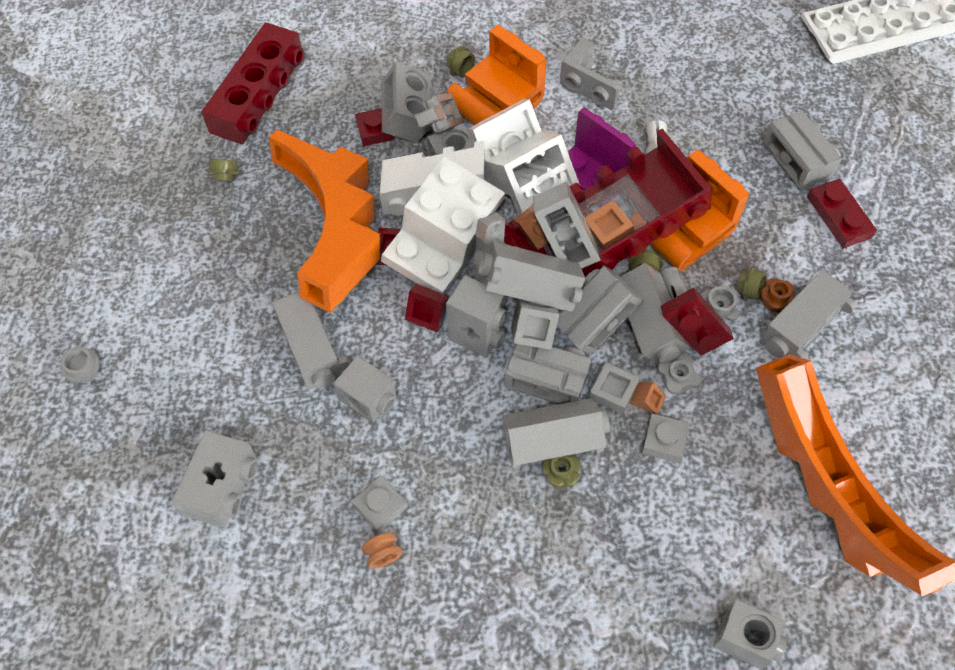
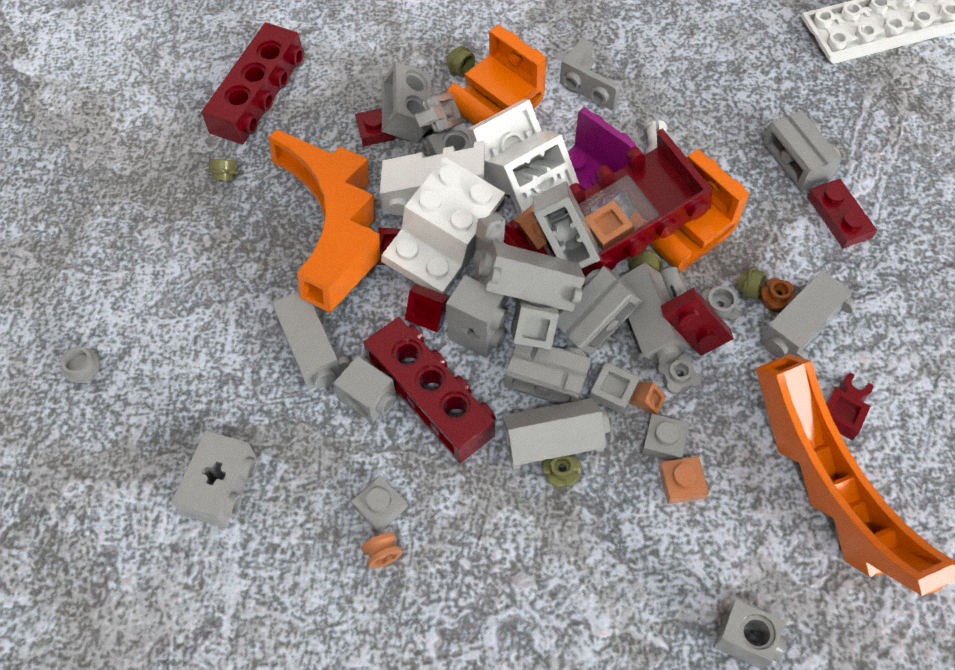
(458, 435): none -> dark red brick
(683, 480): none -> nougat plate
(848, 407): none -> dark red plate

